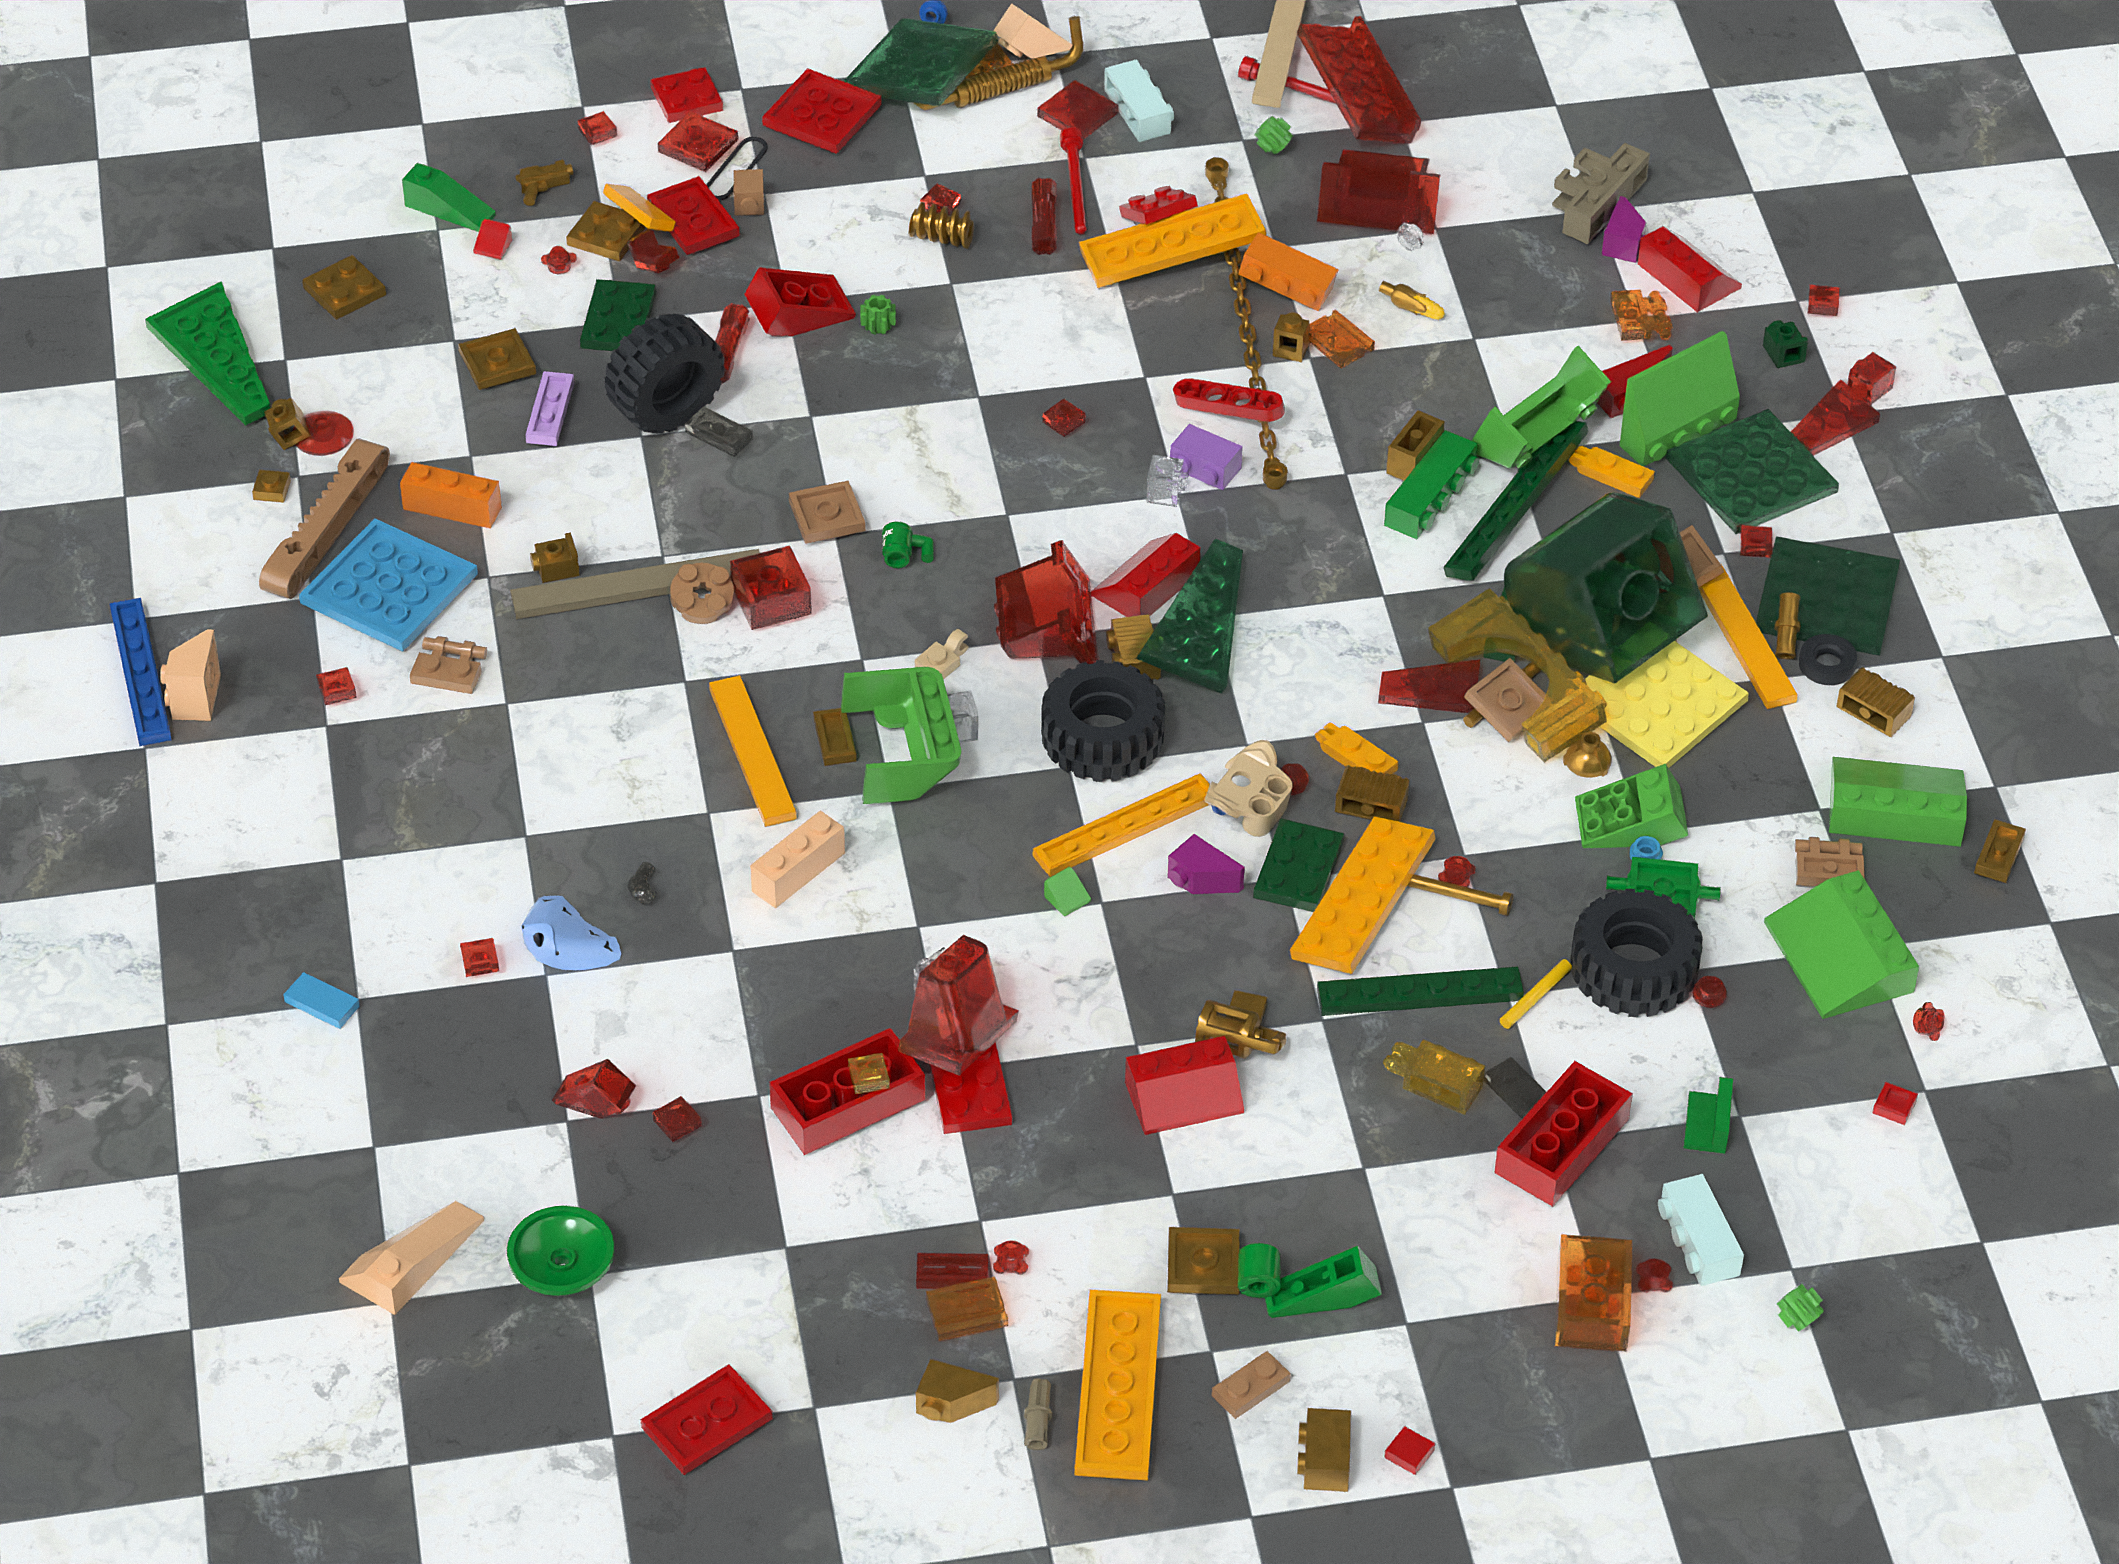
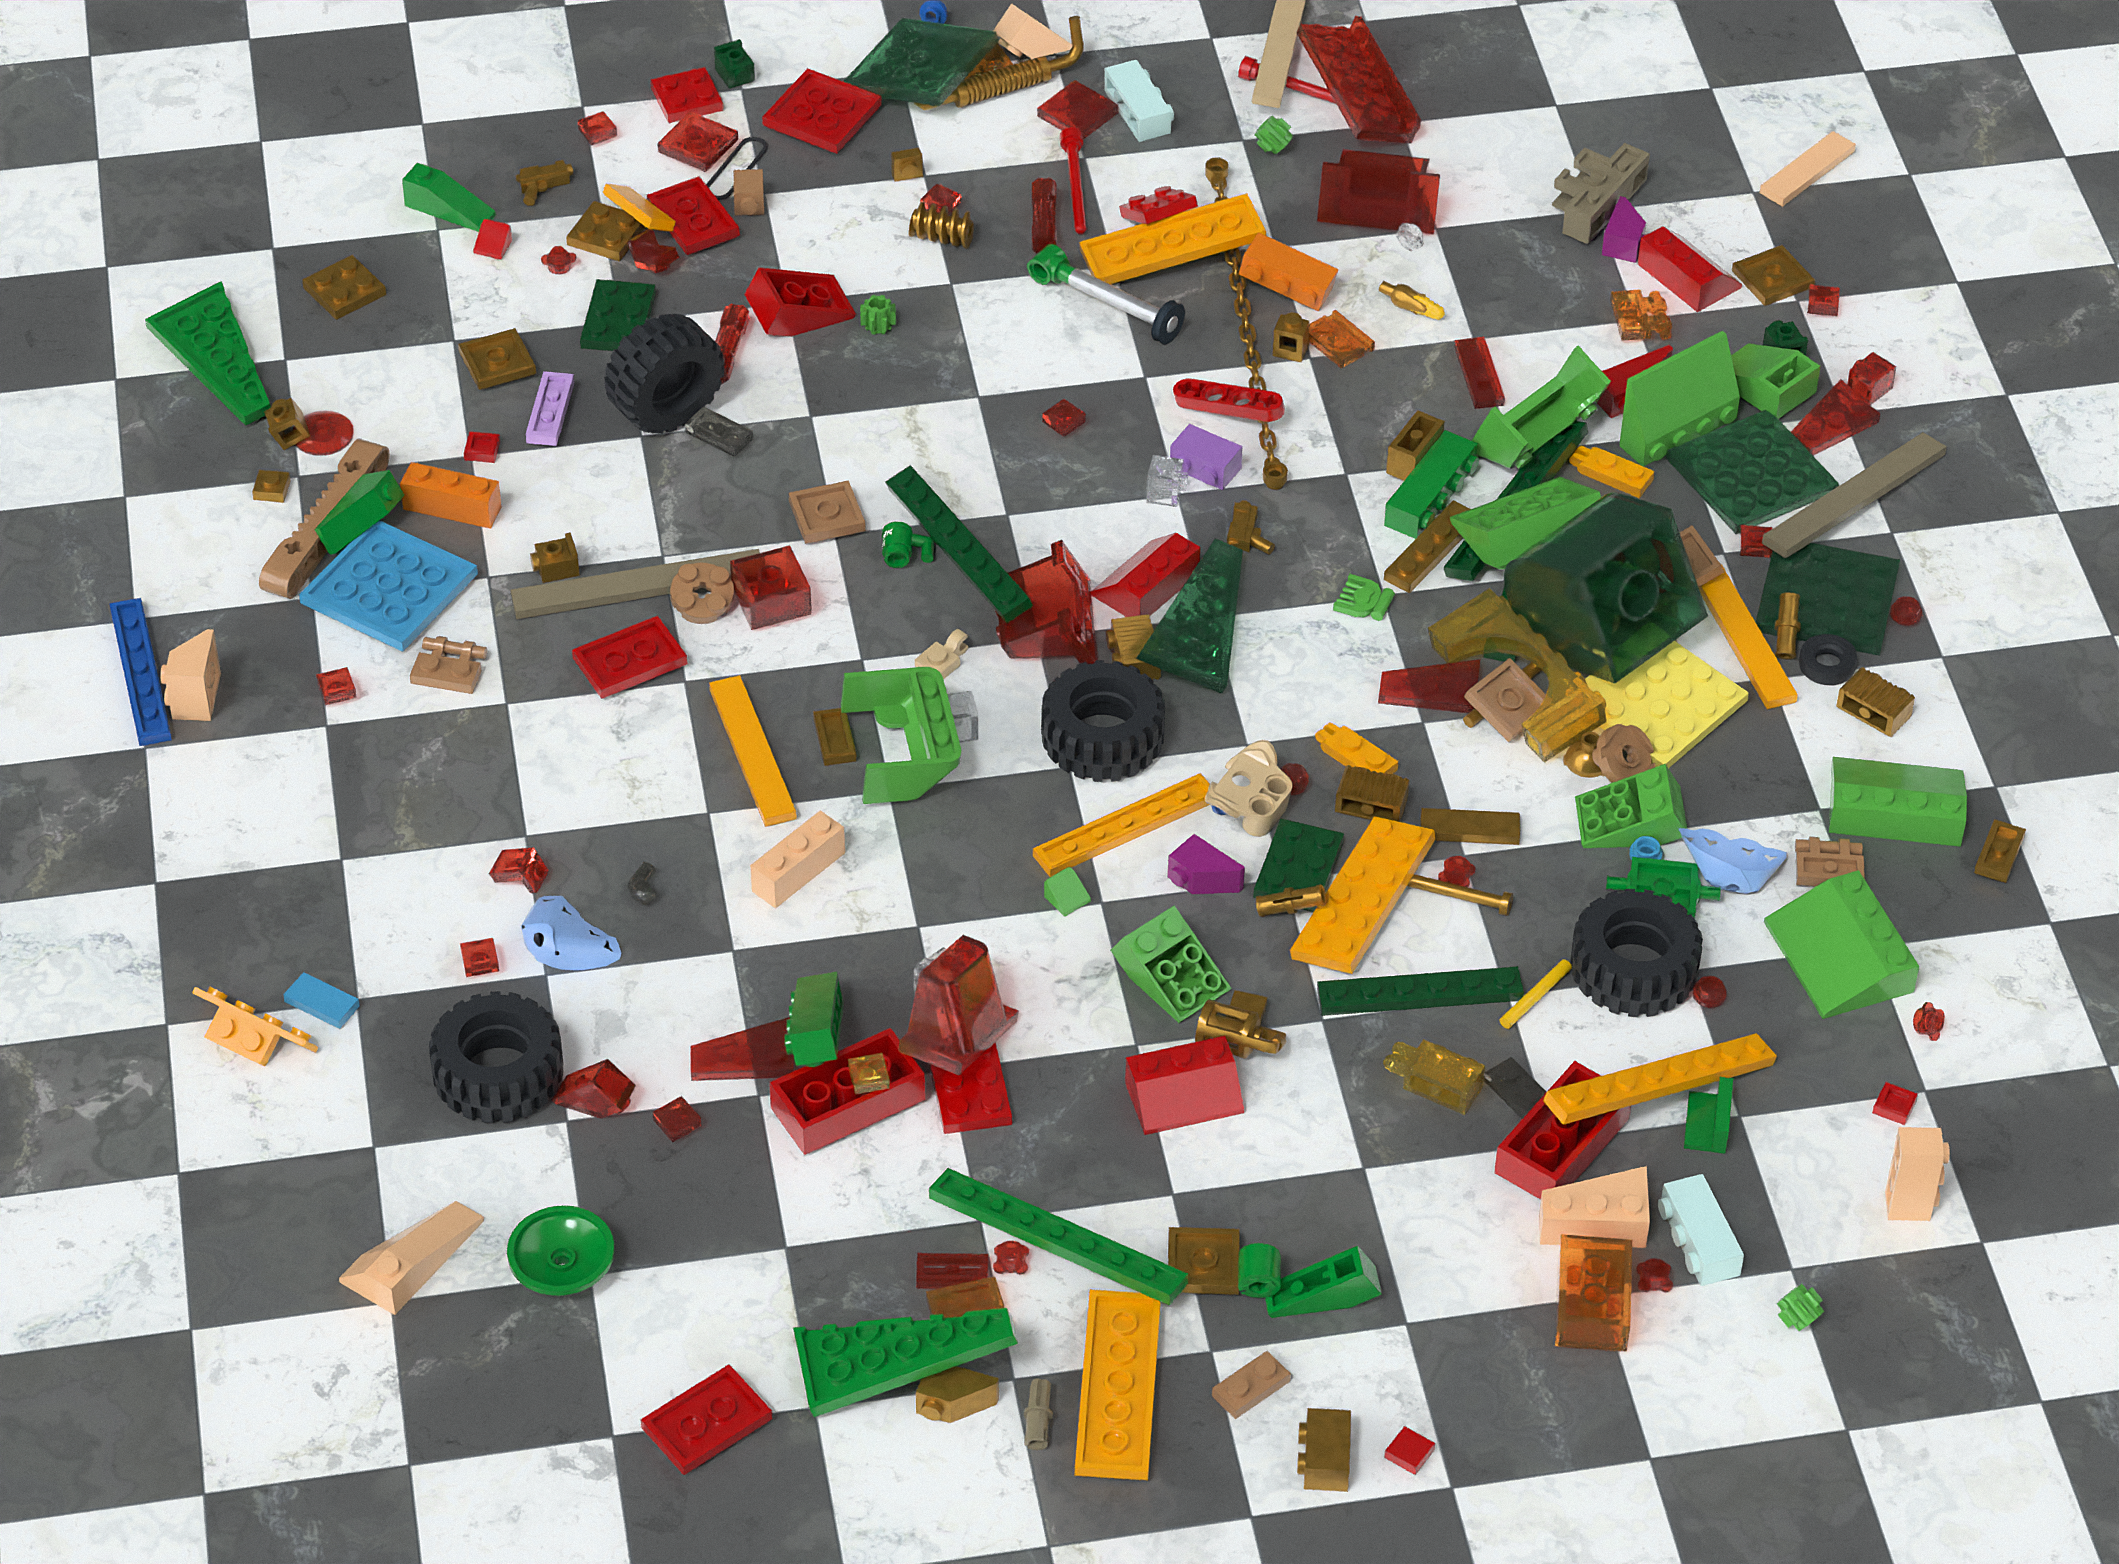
(247, 1034): none -> light orange bracket
(359, 509): none -> green slope
(481, 447): none -> red tile
(505, 1089): none -> black tyre
(520, 865): none -> clear red bracket
(629, 657): none -> red plate
(733, 64): none -> dark green brick
(743, 1055): none -> clear red wing
(815, 1019): none -> green brick
(888, 1353): none -> green wing
(907, 164): none -> pearl gold plate
(959, 544): none -> dark green plate
(1054, 266): none -> piece
(1058, 1236): none -> green plate
(1170, 965): none -> bright green slope
(1243, 531): none -> pearl gold piece
(1290, 900): none -> pearl gold pin
(1365, 599): none -> bright green piece
(1425, 550): none -> pearl gold plate
(1472, 825): none -> pearl gold tile
(1479, 372): none -> clear red tile
(1518, 521): none -> bright green slope
(1598, 1208): none -> light nougat wedge
(1611, 745): none -> medium nougat plate
(1659, 1078): none -> light orange plate
(1727, 864): none -> light blue piece
(1773, 275): none -> pearl gold tile
(1774, 377): none -> bright green slope
(1807, 168): none -> light nougat tile
(1853, 495): none -> dark tan tile
(1906, 611): none -> clear red plate
(1916, 1173): none -> light nougat brick

